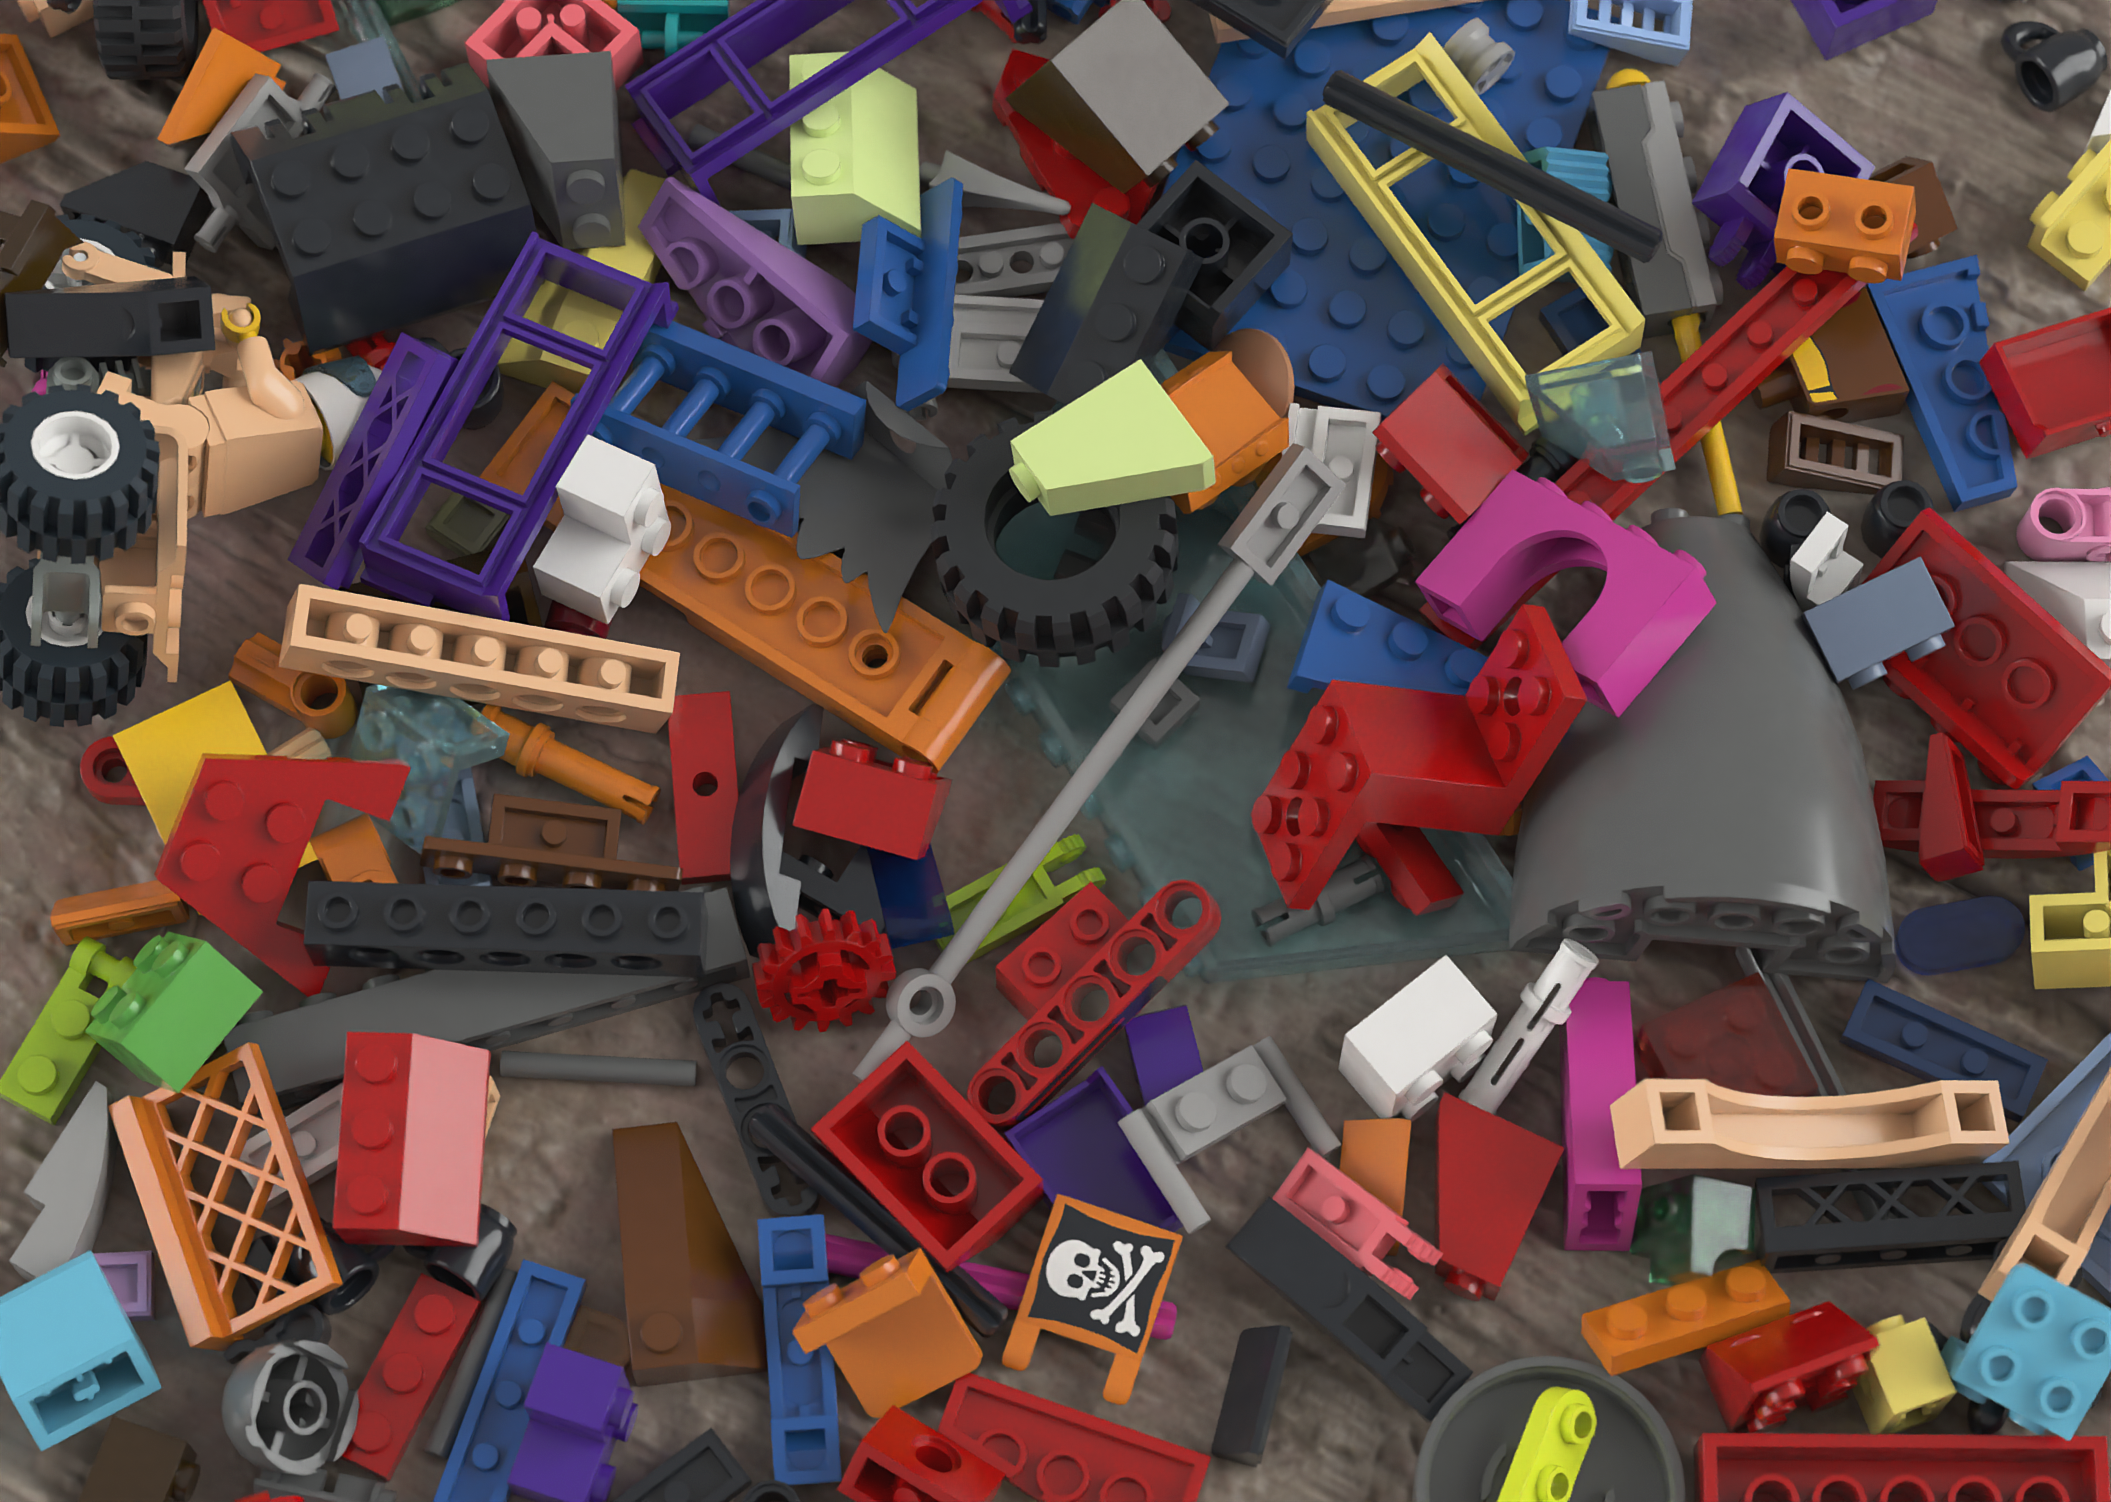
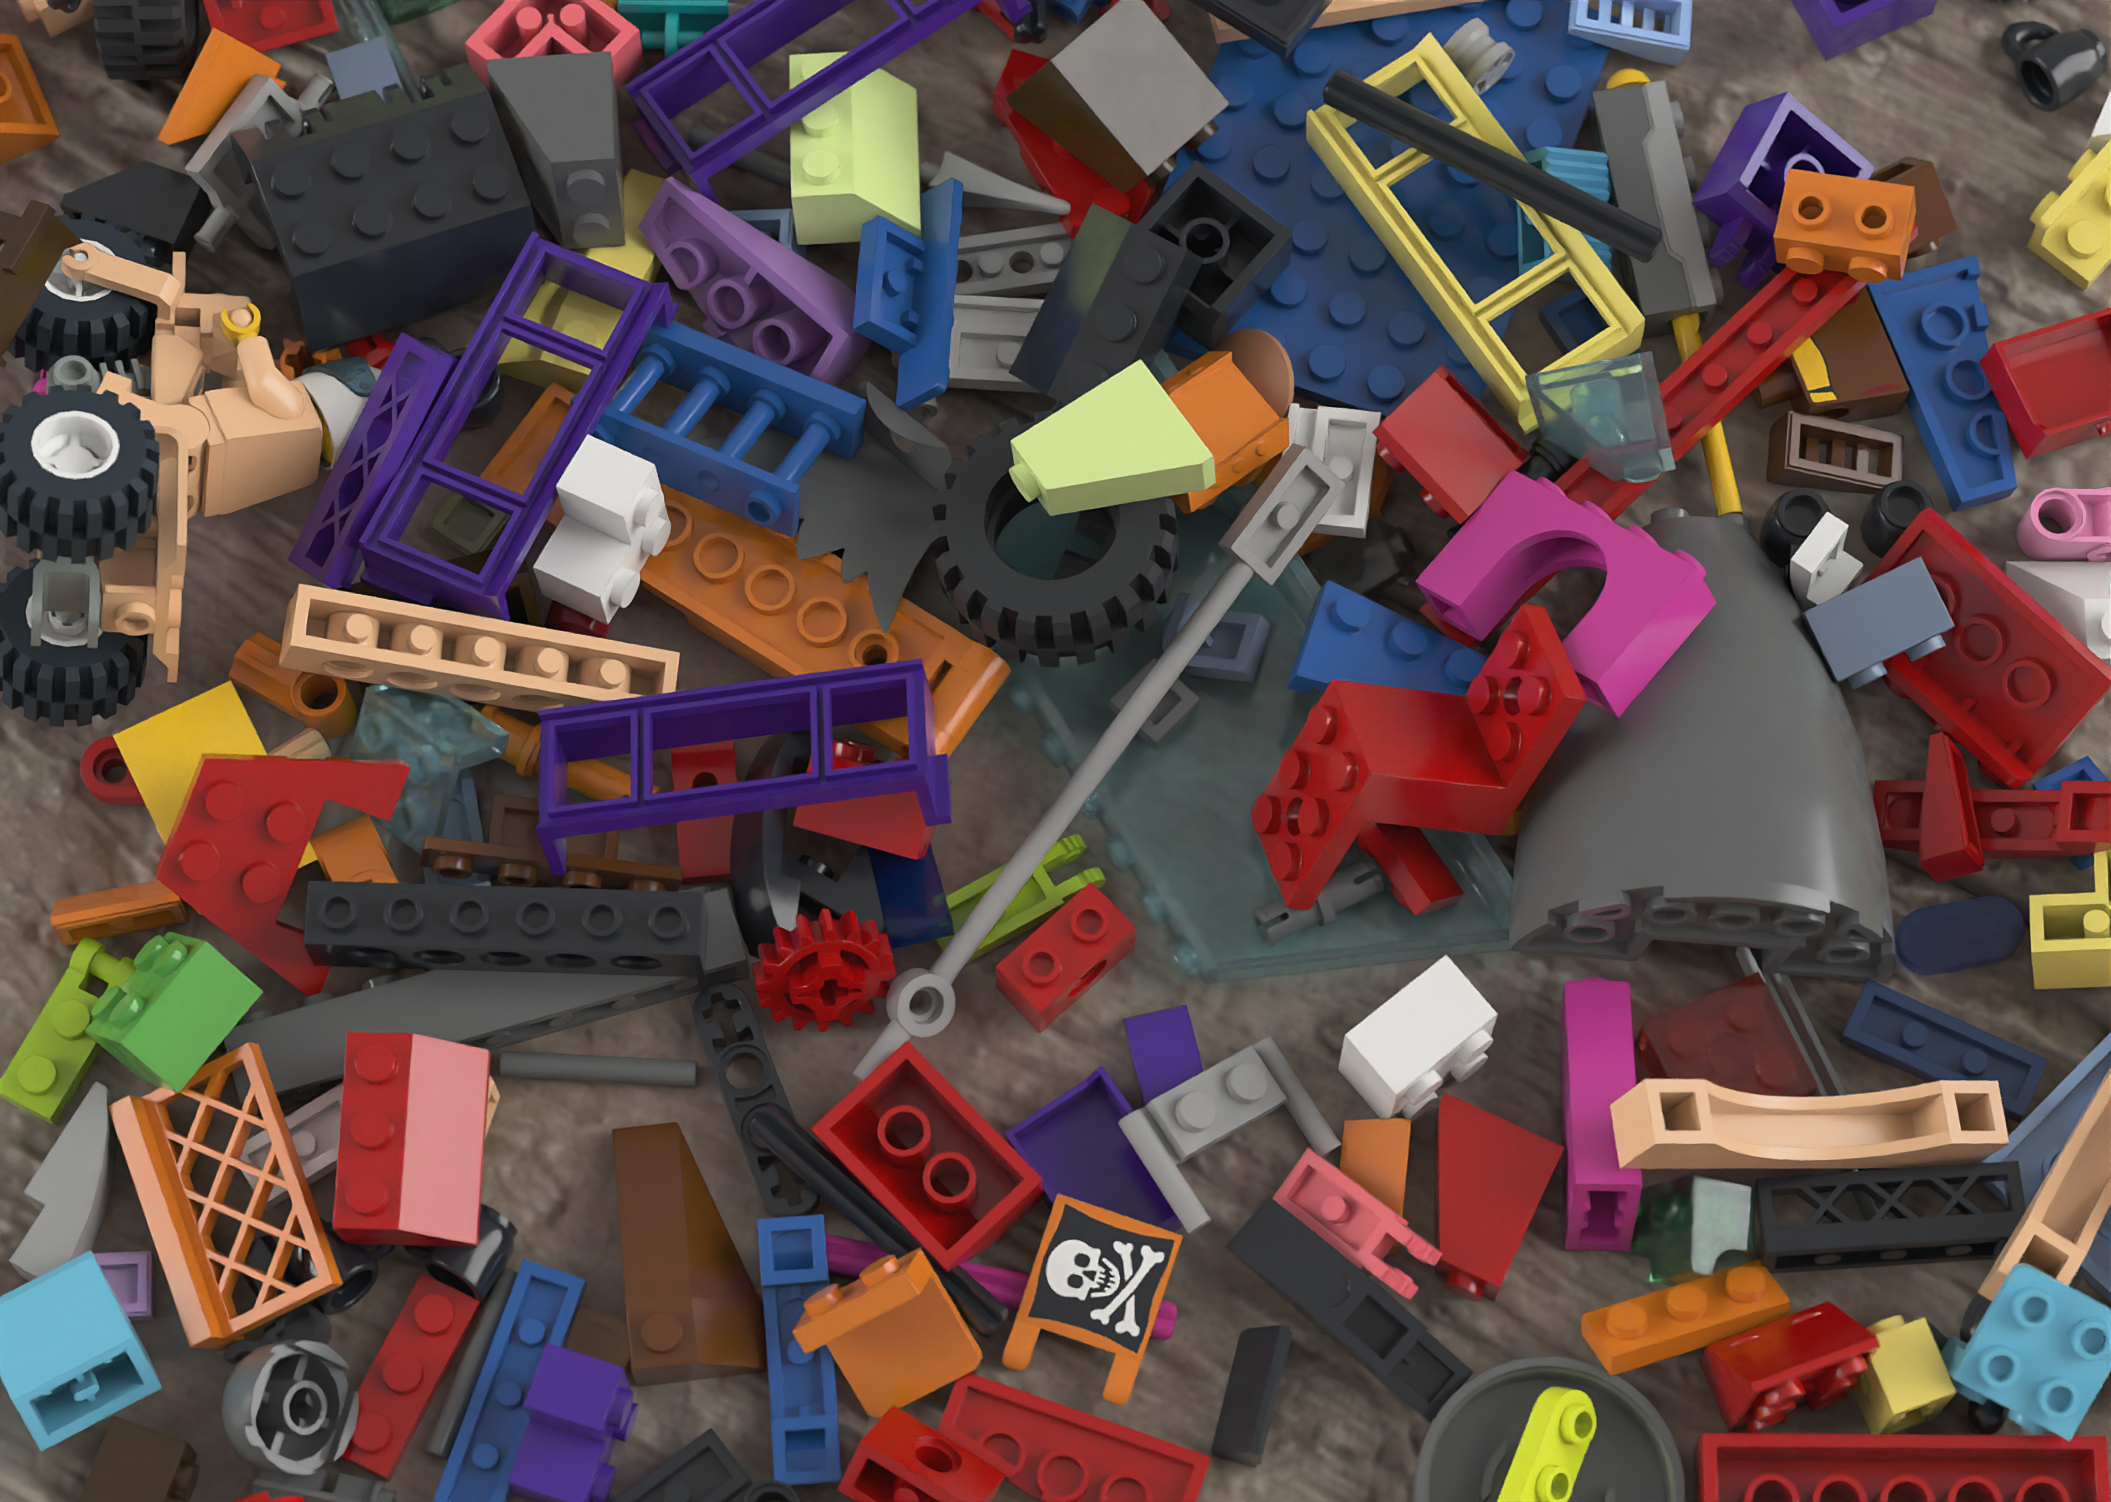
(111, 319): black slope -> none
(733, 713): none -> dark purple piece
(1126, 996): red beam -> none
(1570, 969): white pin -> none

